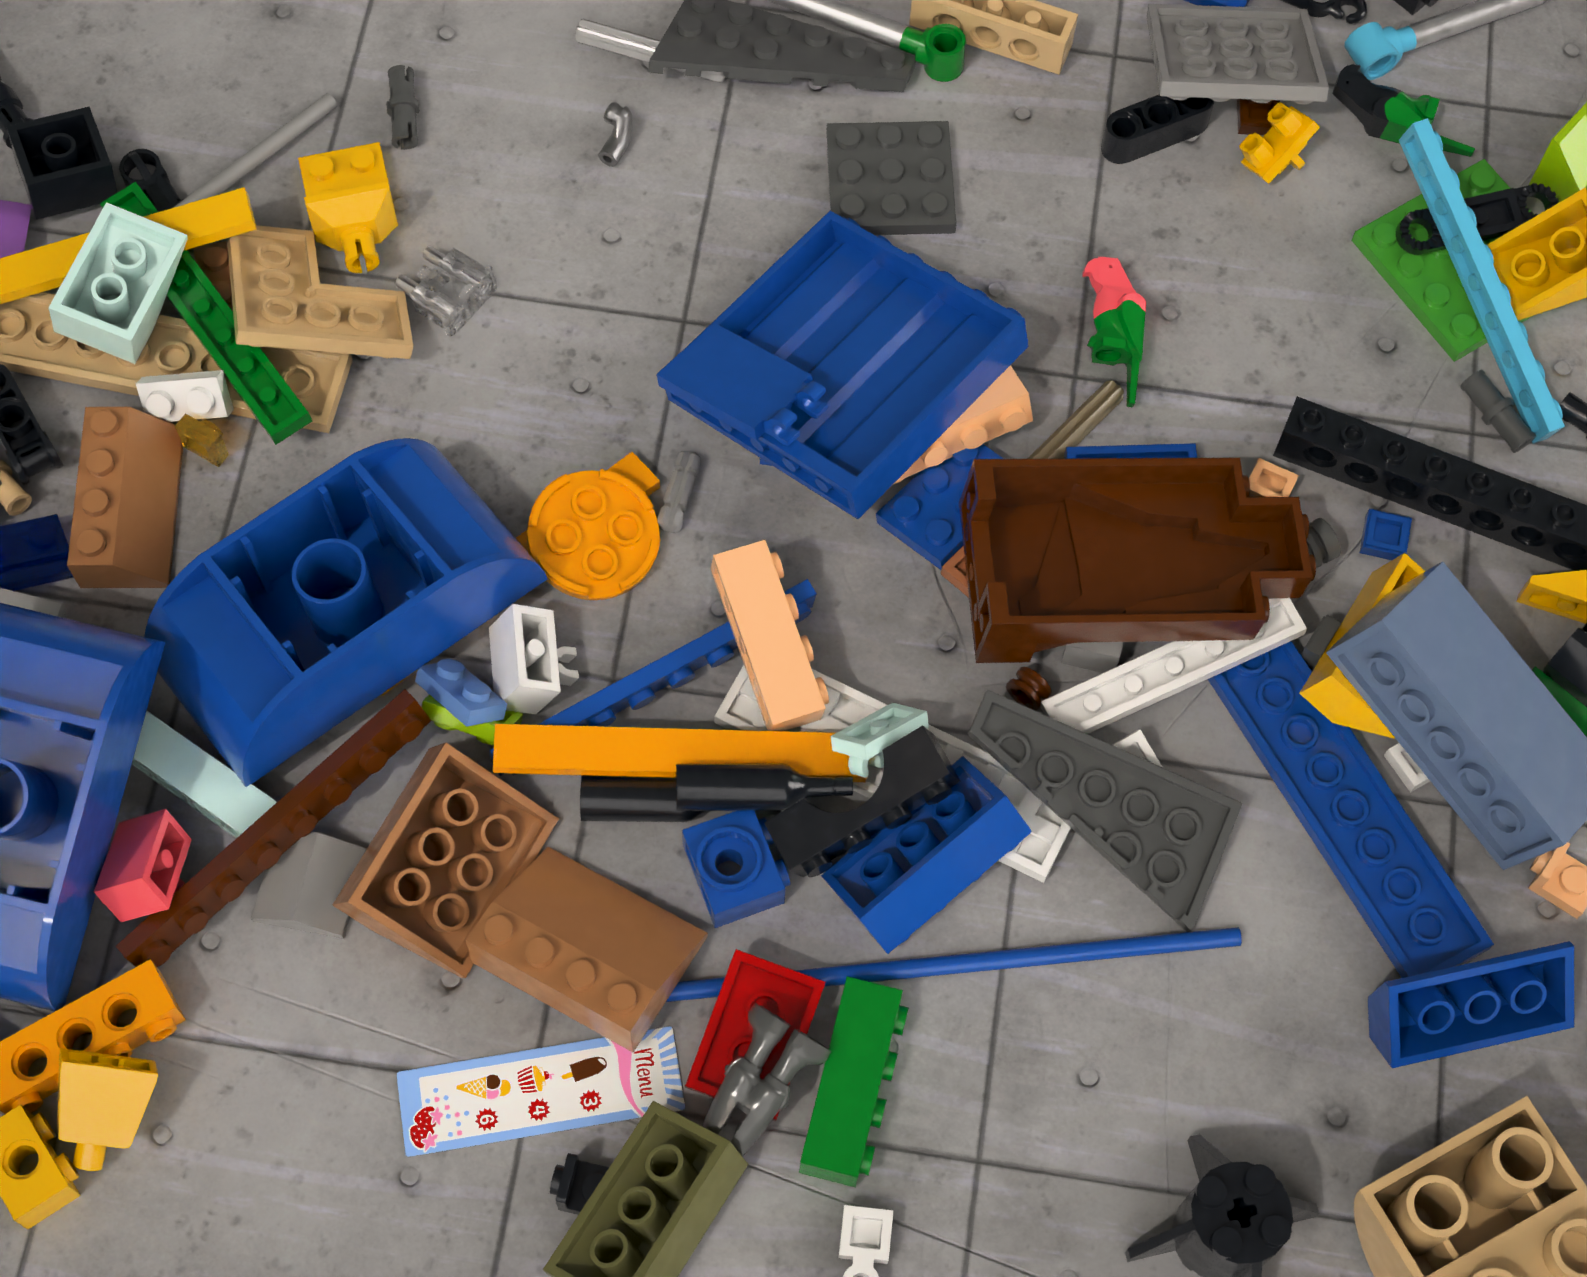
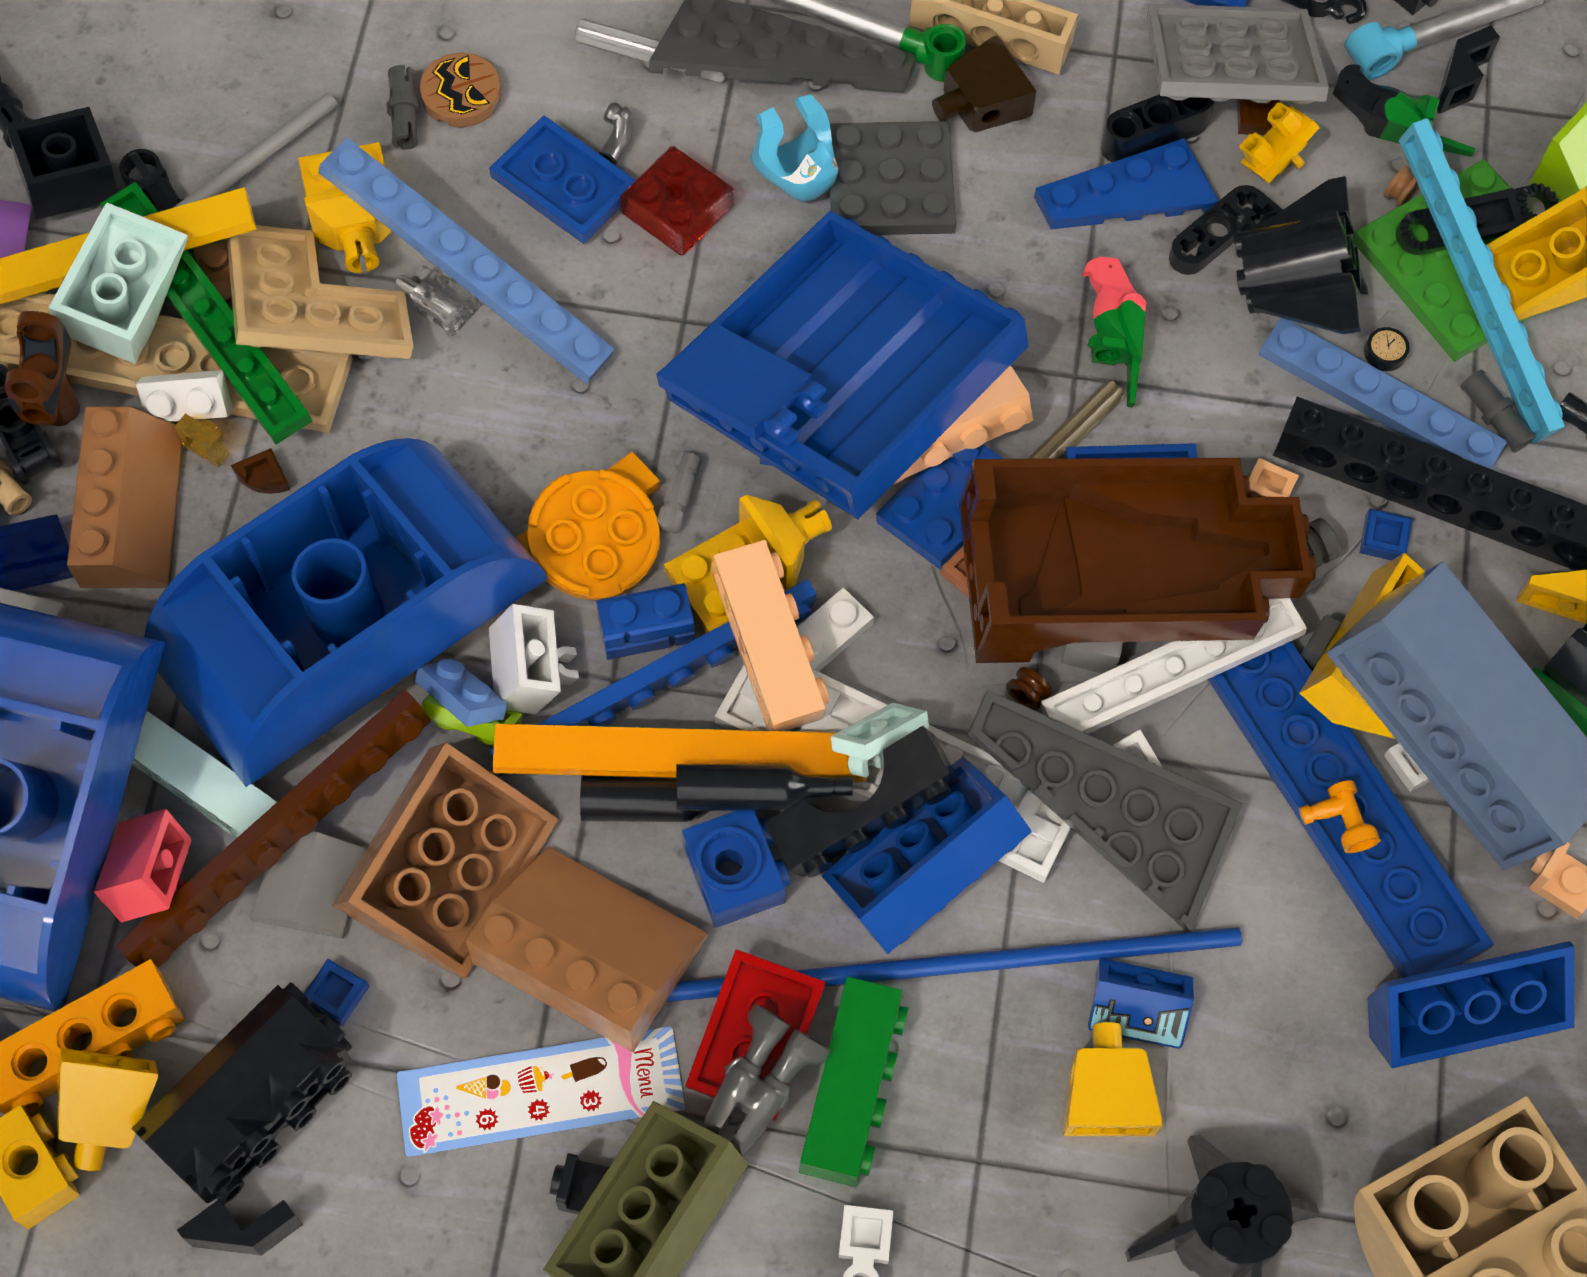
(39, 384): none -> reddish brown connector
(219, 1229): none -> black slope
(245, 1091): none -> black brick
(261, 473): none -> reddish brown tile
(336, 992): none -> blue tile
(460, 89): none -> medium nougat tile
(466, 260): none -> medium blue plate
(562, 179): none -> blue plate
(645, 621): none -> blue brick
(697, 202): none -> clear red brick
(757, 522): none -> yellow plate
(800, 167): none -> medium azure piece
(835, 627): none -> white plate
(985, 89): none -> dark brown torso
(1111, 1089): none -> yellow torso
(1135, 186): none -> blue wing
(1145, 1001): none -> blue panel
(1225, 213): none -> black beam
(1304, 263): none -> black brick
(1342, 802): none -> light orange piece
(1379, 394): none -> medium blue plate
(1386, 349): none -> tile
(1402, 187): none -> medium nougat bush
(1462, 71): none -> black slope

